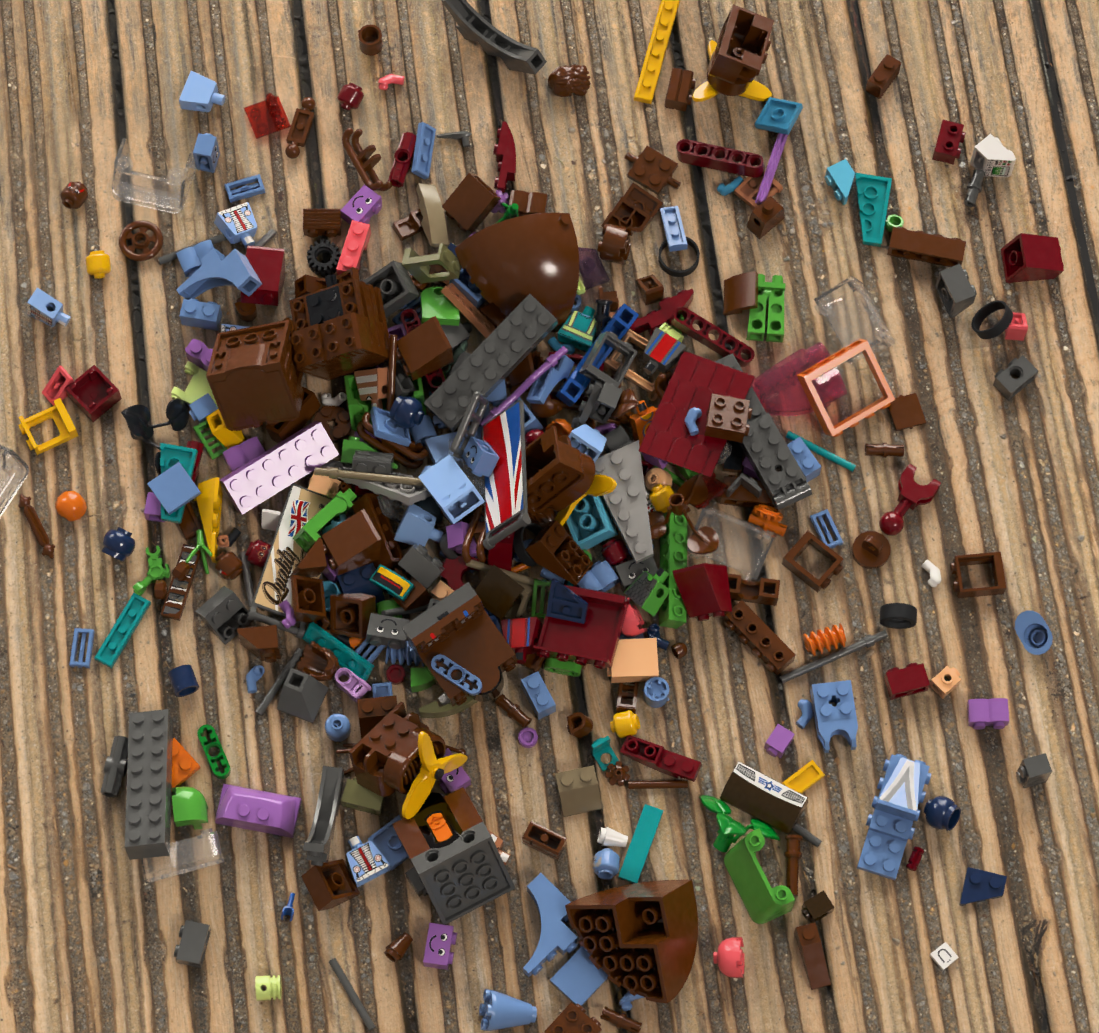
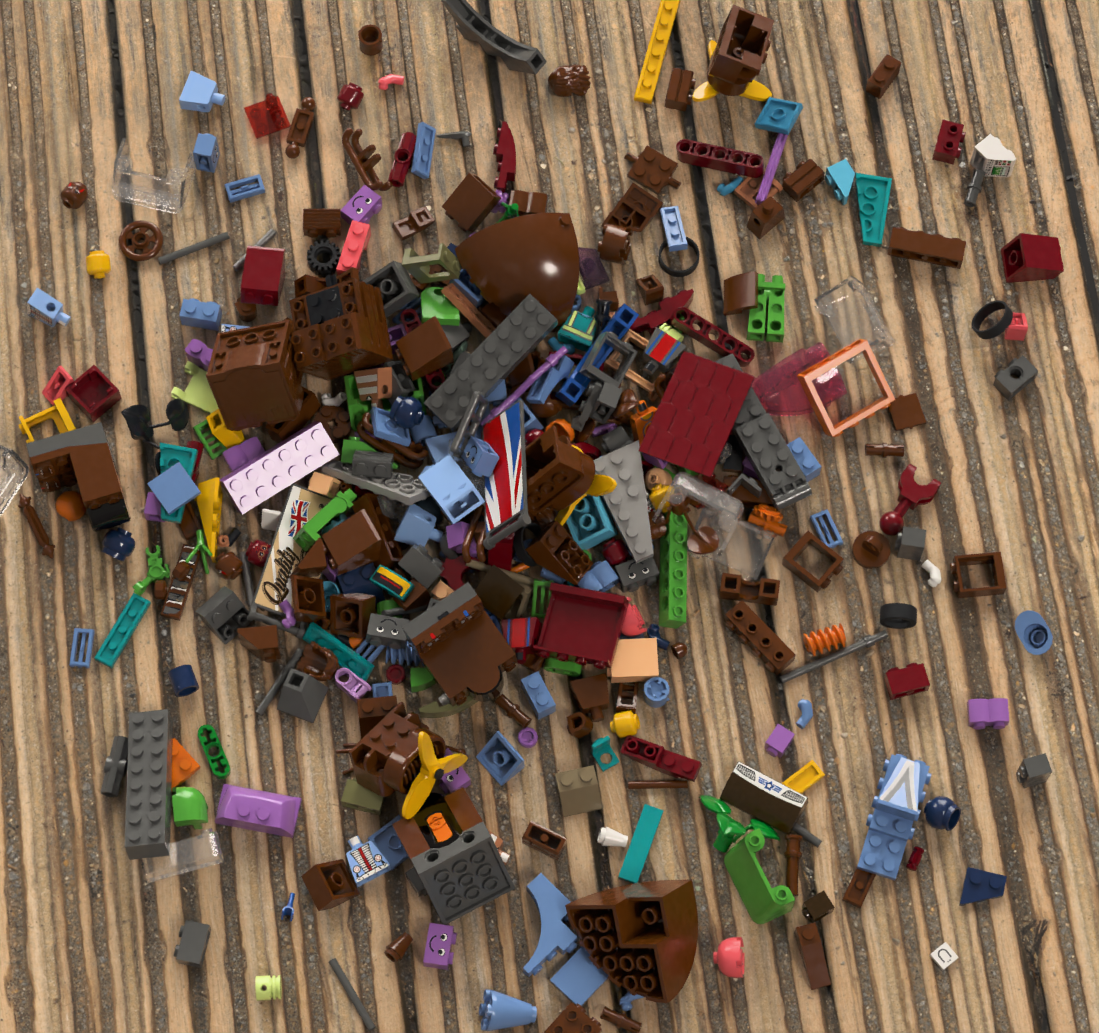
(86, 459): none -> reddish brown piece
(190, 257): medium blue brick -> none
(202, 408): medium blue brick -> none
(221, 271): medium blue arch -> none
(237, 224): torso -> none
(253, 676): medium blue arm -> none
(325, 815): dark grey arch -> none
(334, 473): dark tan bar -> none
(342, 730): medium blue head -> none
(391, 371): reddish brown bar -> none
(433, 215): dark tan slope -> none
(472, 678): medium blue beam -> none
(500, 759): none -> medium blue slope
(566, 604): dark blue wing -> none
(588, 441): light blue torso -> none
(591, 695): none -> reddish brown torso
(606, 863): medium blue head -> none
(614, 777): reddish brown plant -> none
(649, 590): torso -> none
(690, 420): medium blue arm -> none
(704, 590): dark red slope -> none
(728, 418): reddish brown brick -> none
(728, 506): none -> clear windscreen
(803, 179): none -> reddish brown brick
(823, 452): teal bar -> none
(834, 719): medium blue brick -> none
(858, 888): none -> reddish brown tile
(893, 221): bright green tile -> none
(910, 543): none -> dark grey brick
(942, 686): light nougat brick -> none
(955, 290): dark grey slope -> none

